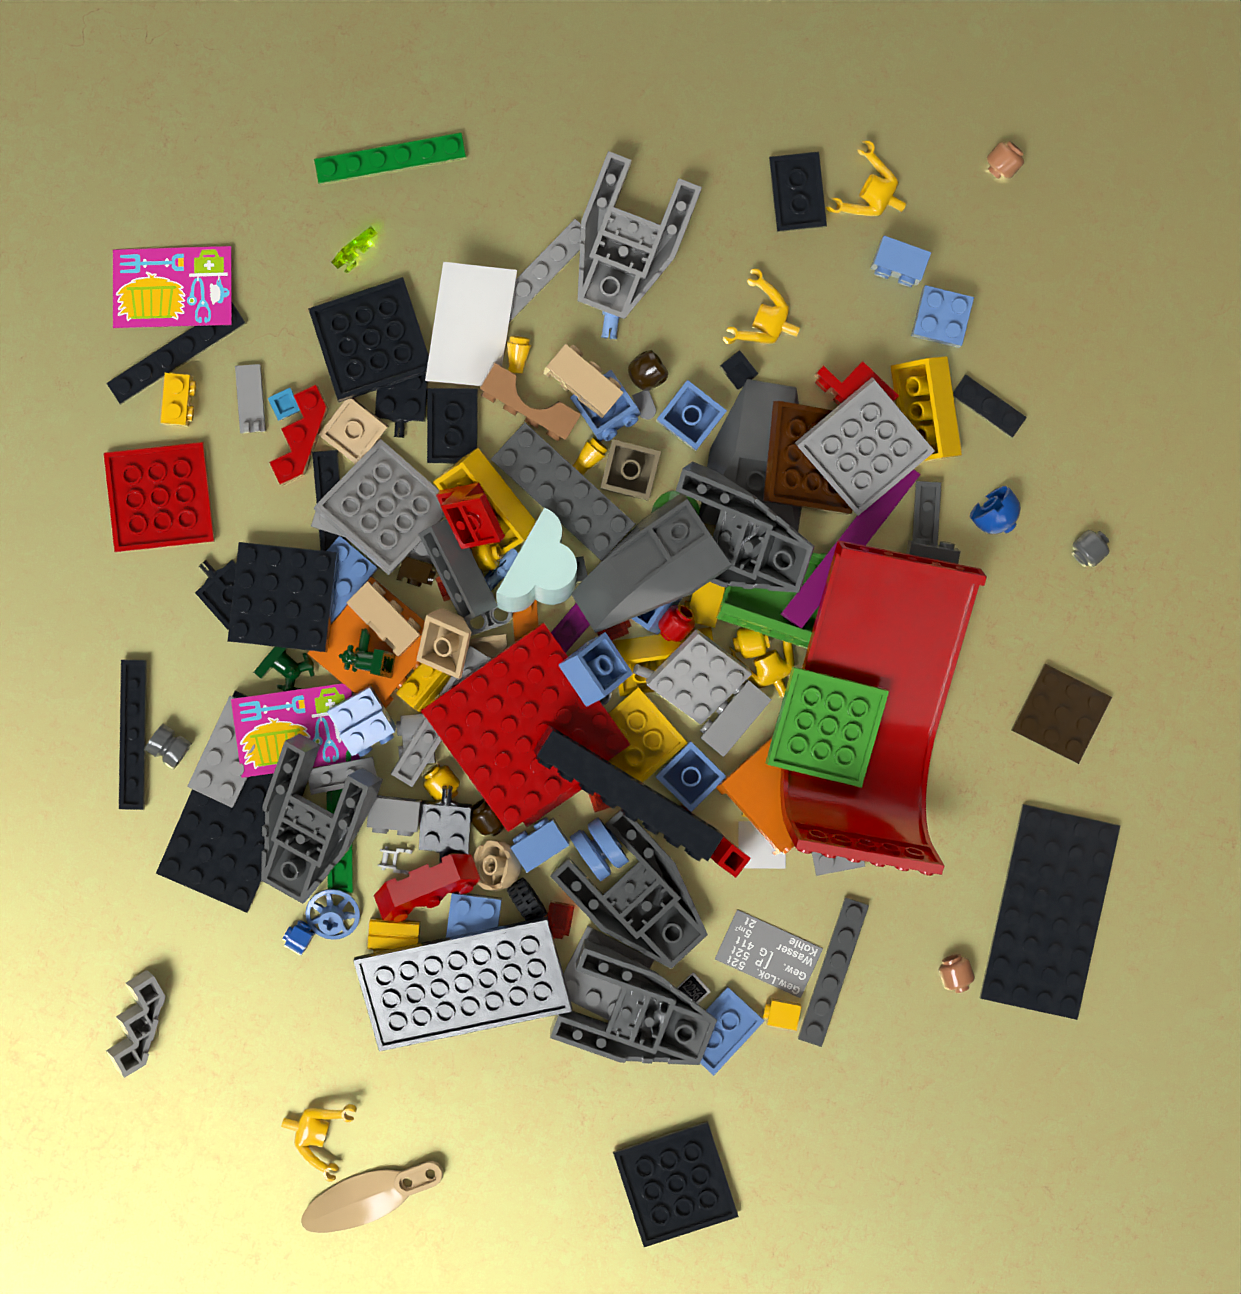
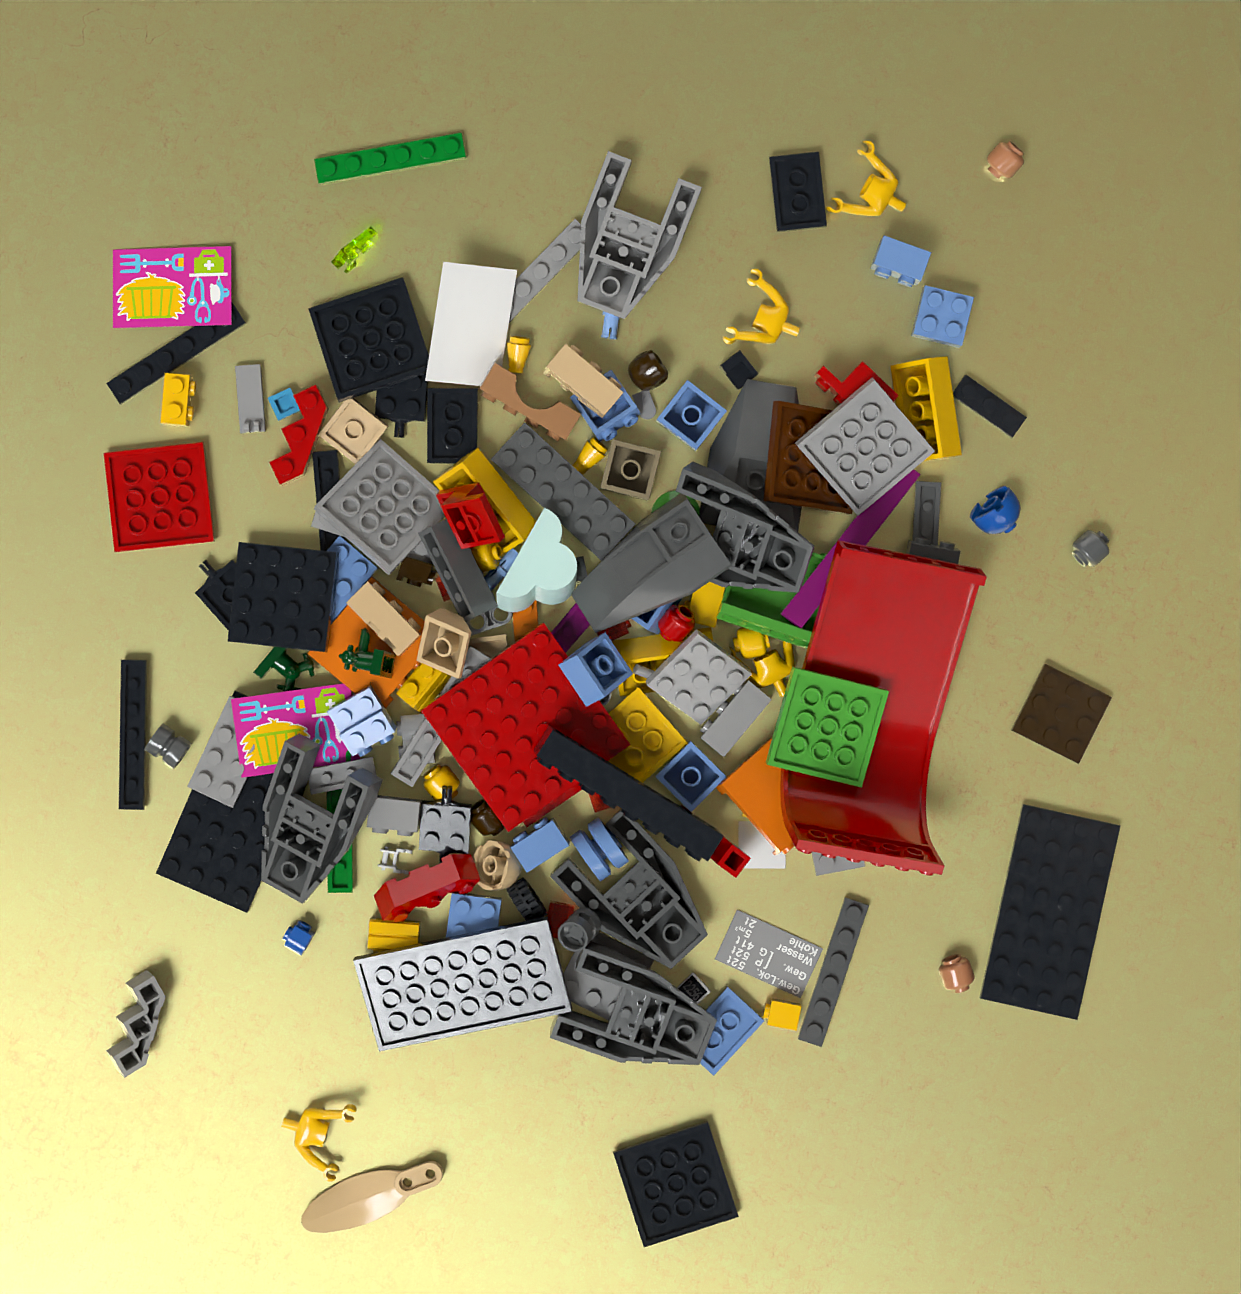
(332, 917): medium blue wheel -> none
(579, 929): none -> dark grey wheel

